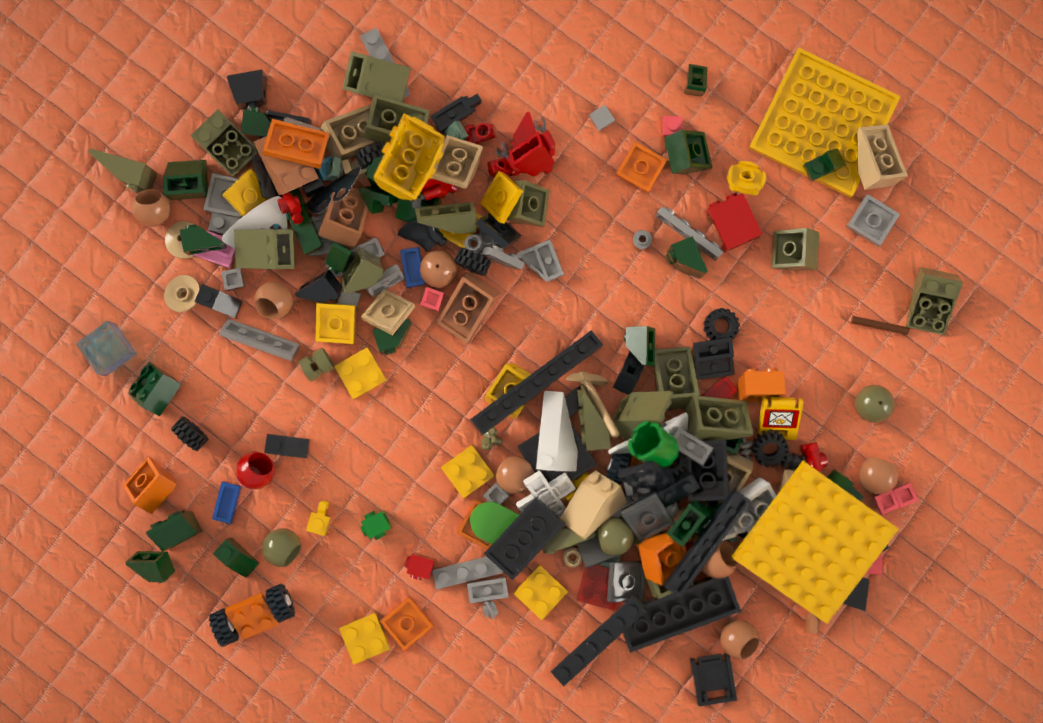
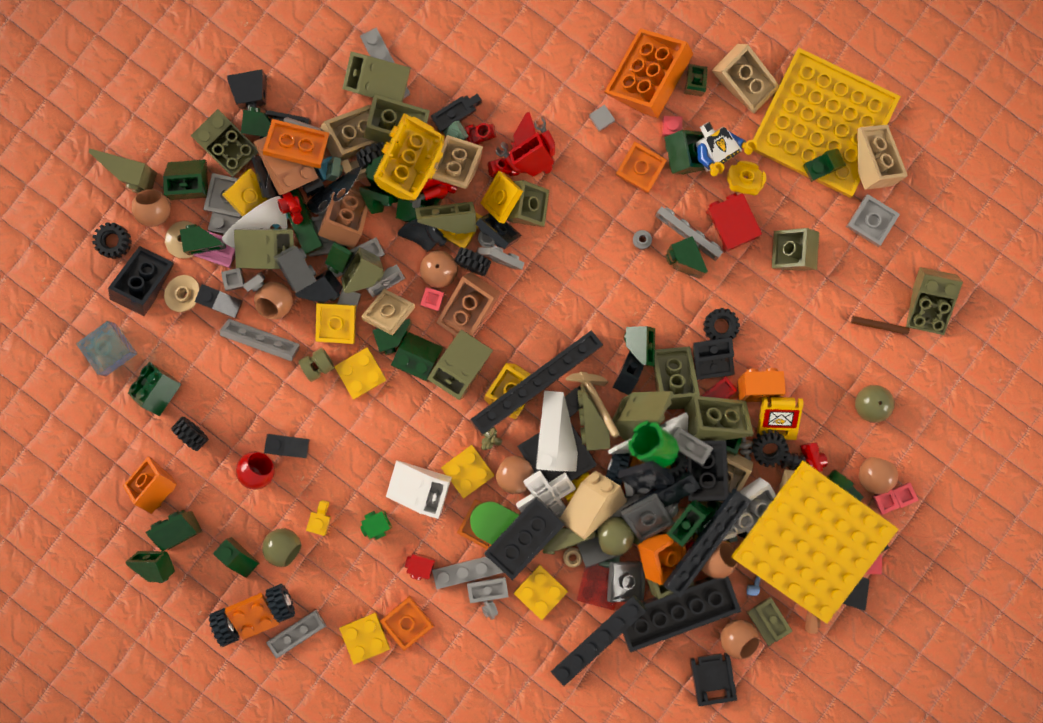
(120, 248): none -> black tyre
(140, 281): none -> black slope
(226, 502): blue tile -> none
(255, 282): none -> light grey plate
(295, 268): none -> dark grey brick
(296, 634): none -> light grey tile
(411, 265): blue tile -> none
(417, 356): none -> dark green slope
(418, 489): none -> white slope
(460, 365): none -> olive slope
(473, 237): light grey plate -> none
(496, 494): light grey tile -> none
(543, 260): light grey wing -> none
(649, 72): none -> orange slope
(720, 147): none -> torso
(746, 77): none -> tan slope
(753, 590): none -> light blue hand
(769, 621): none -> olive plate

